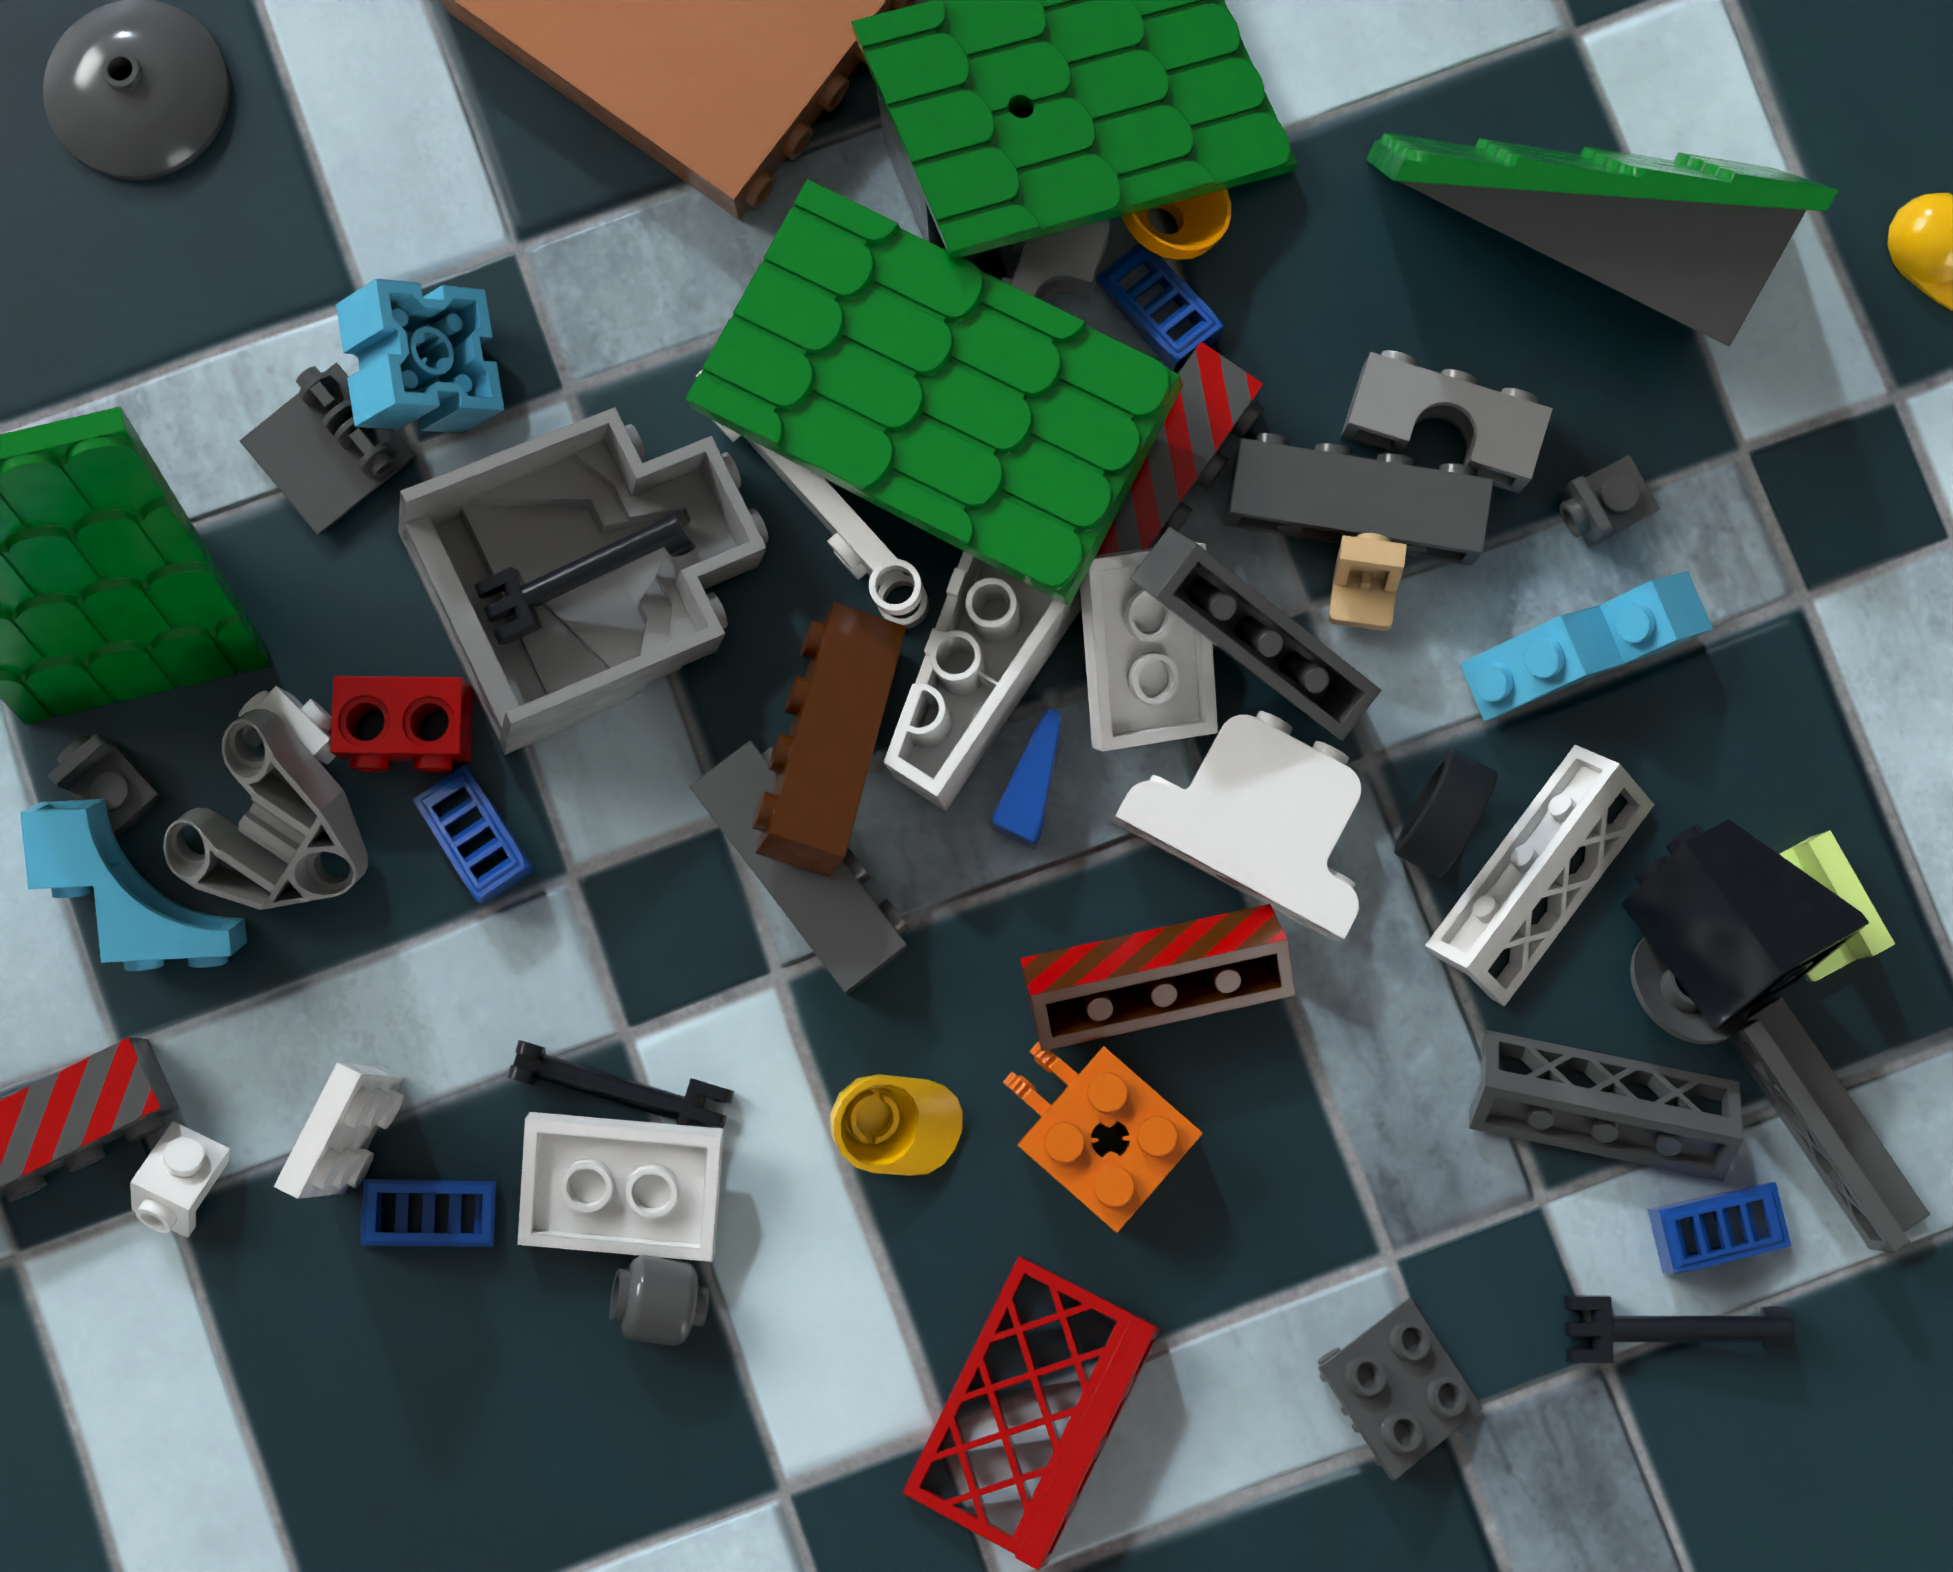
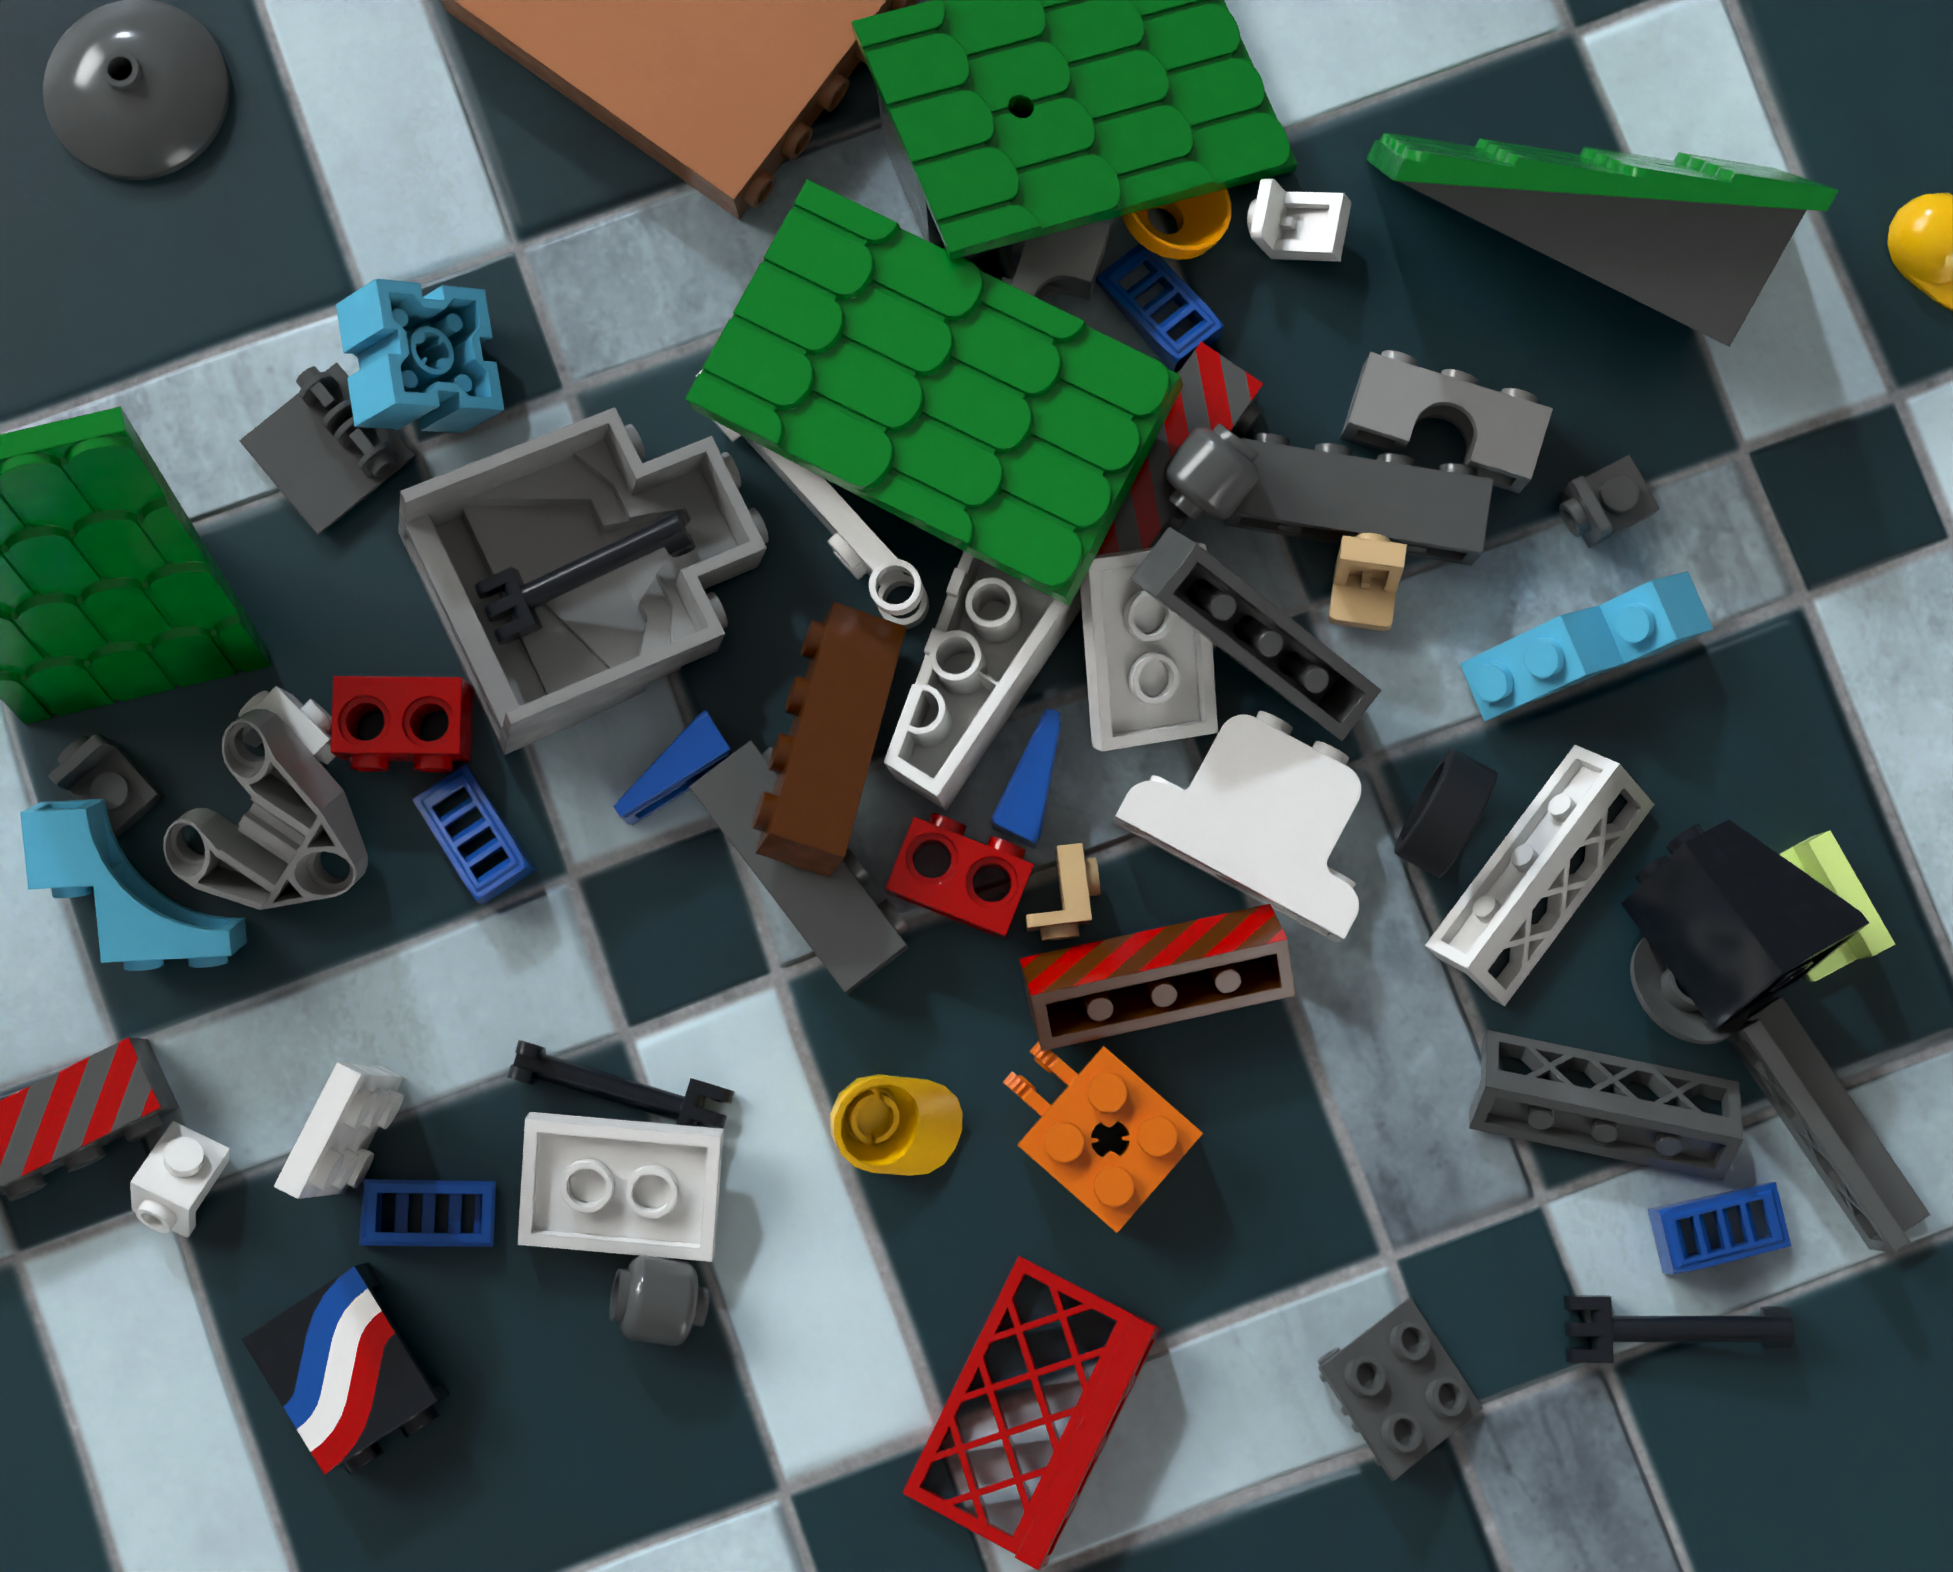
(344, 1372): none -> panel
(681, 764): none -> blue slope
(953, 892): none -> red brick
(1077, 881): none -> tan bracket
(1211, 473): none -> dark grey head
(1298, 223): none -> white bracket

